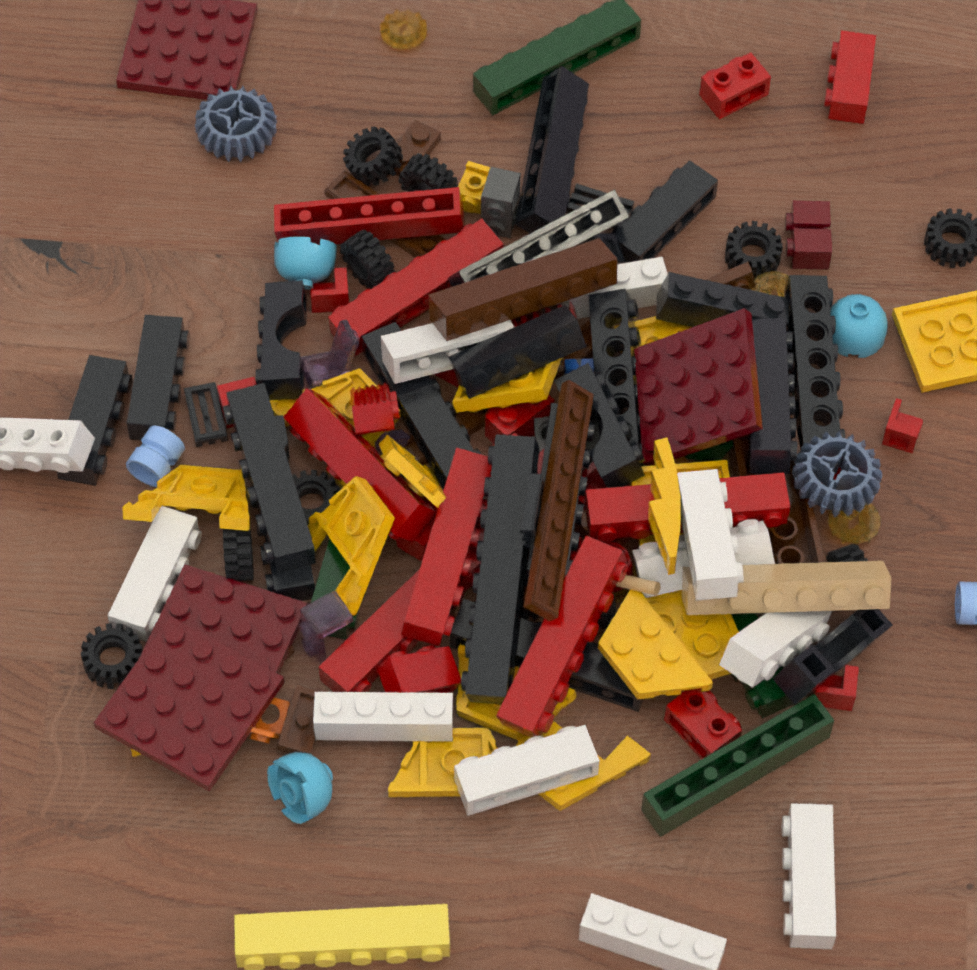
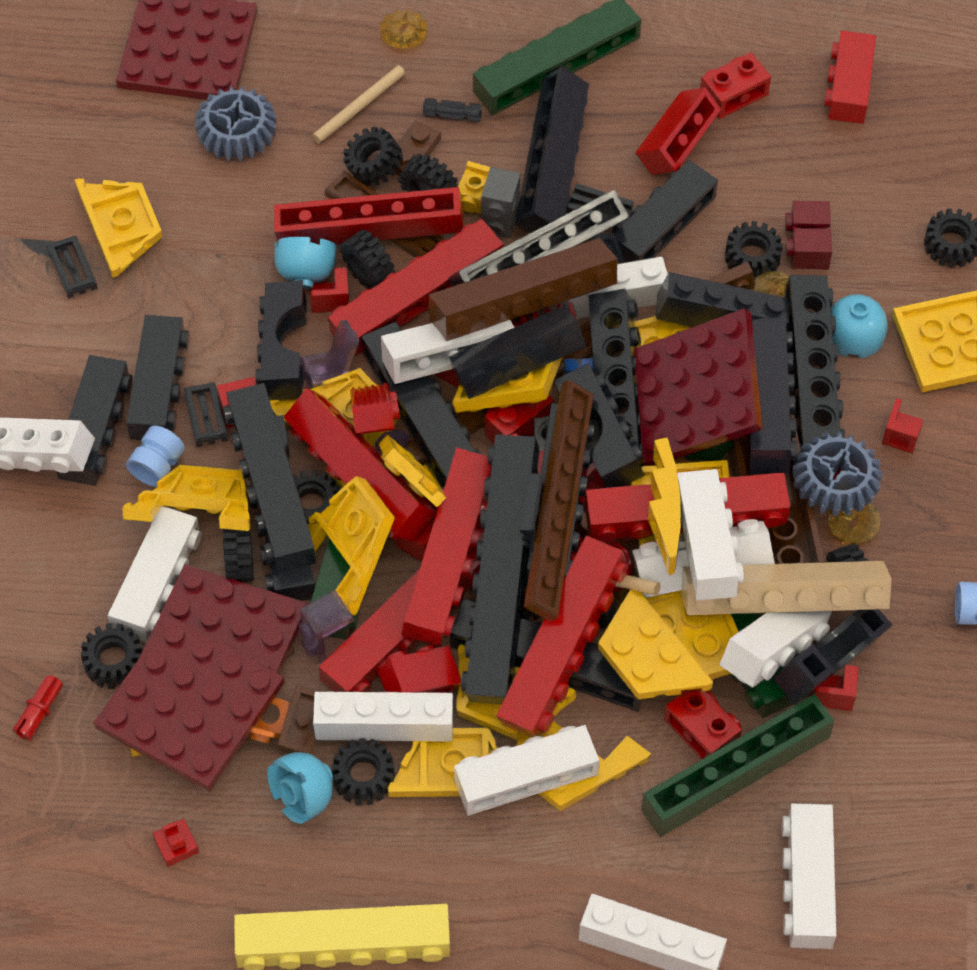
(38, 707): none -> red axle
(79, 285): none -> black tile
(120, 220): none -> yellow wing
(175, 842): none -> red tile
(358, 104): none -> tan bar
(362, 753): none -> black tyre
(452, 109): none -> black axle
(678, 131): none -> red brick

